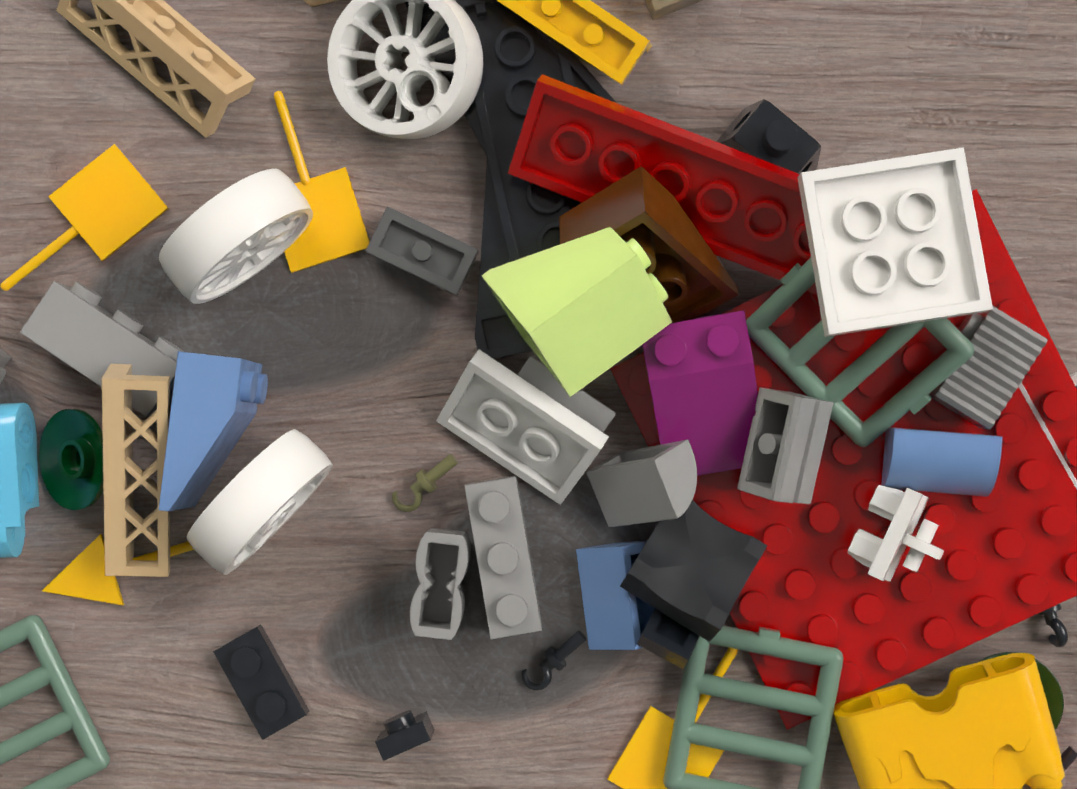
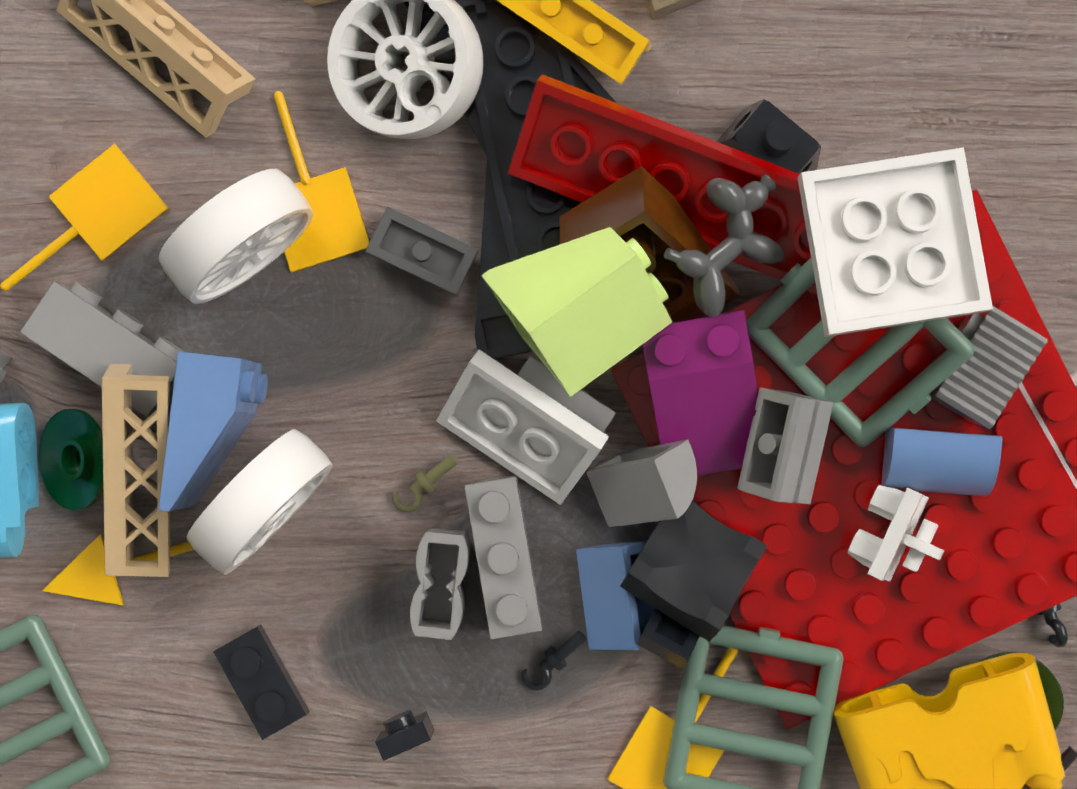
(705, 269): none -> dark grey piece

